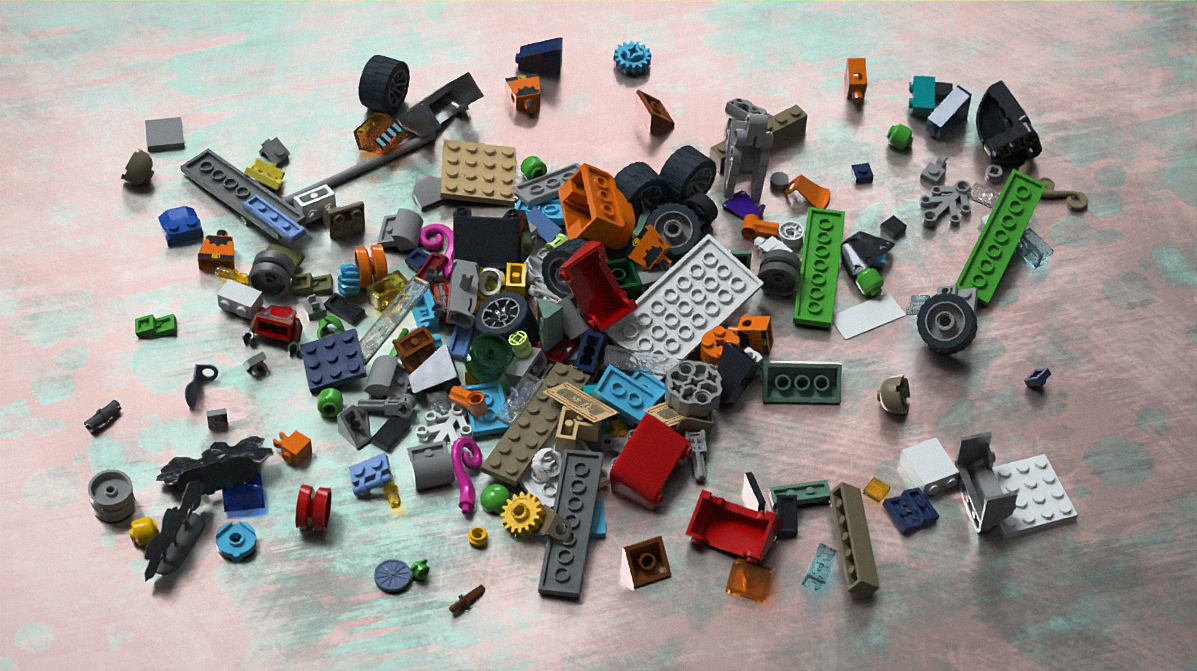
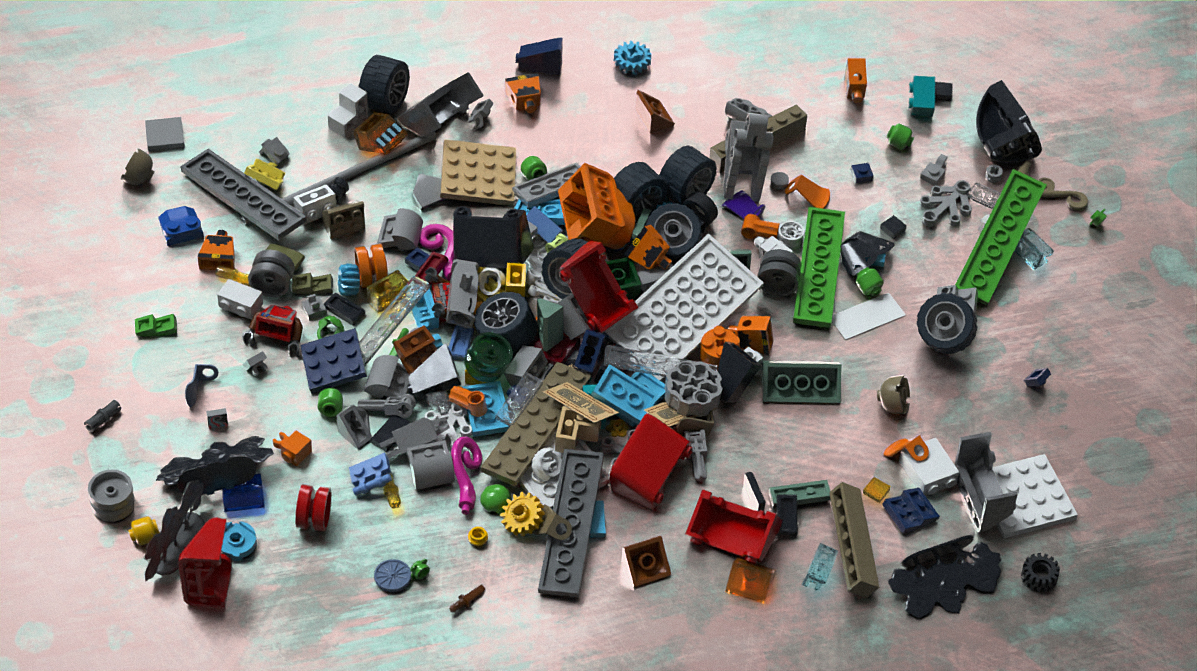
(204, 569): none -> red windscreen
(274, 218): medium blue tile -> none
(339, 187): none -> black wheel
(350, 112): none -> white brick
(415, 434): none -> light grey hinge
(481, 111): none -> light grey plate
(520, 344): yellowish green wheel -> none
(909, 445): none -> orange piece
(915, 303): clear light blue tile -> none
(944, 581): none -> black plant
(949, 113): slope -> none
(1035, 580): none -> black tyre
(1097, 218): none -> bright green plate

